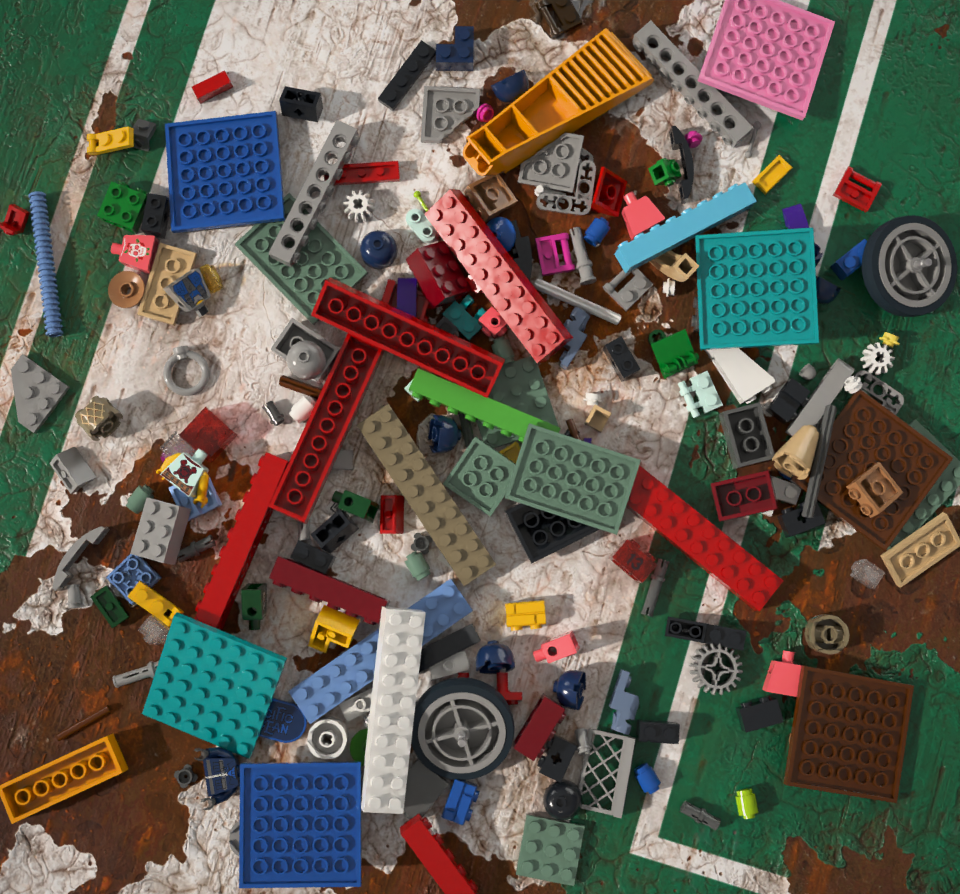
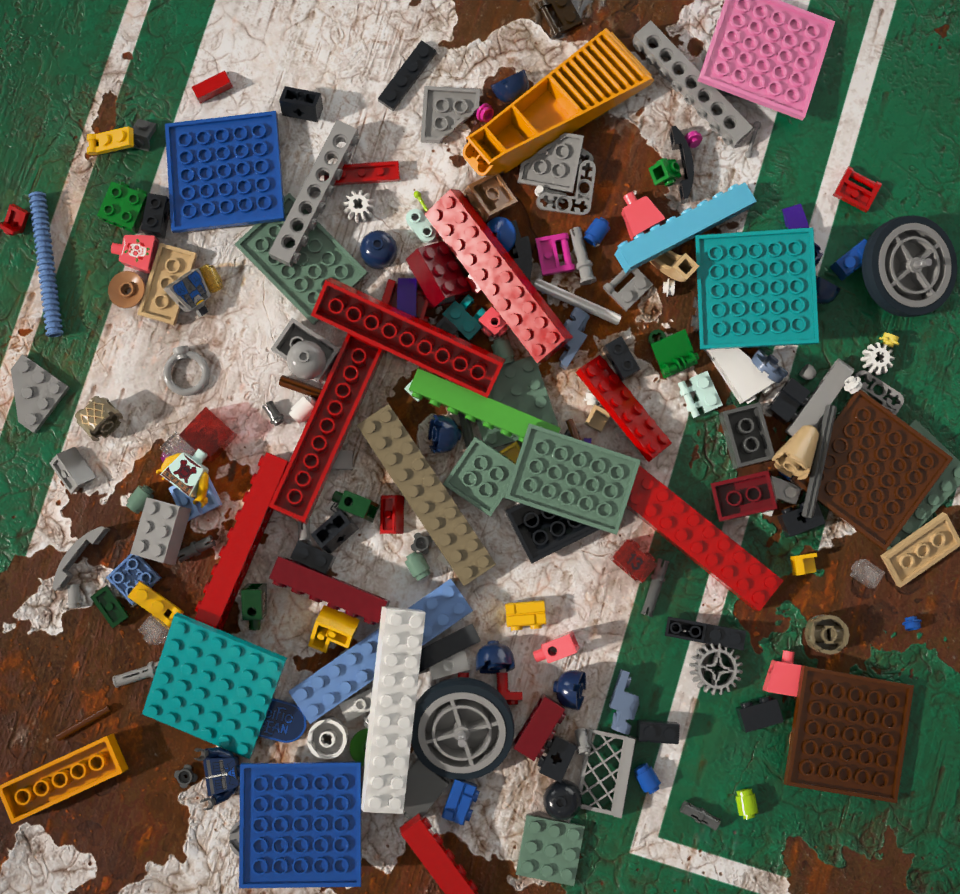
(458, 55): dark blue brick -> none
(608, 193): red slope -> none
(623, 408): none -> red plate
(769, 365): none -> sand blue plate
(772, 174): yellow tile -> none
(803, 564): none -> yellow panel
(874, 490): medium nougat plate -> none
(912, 623): none -> blue plate

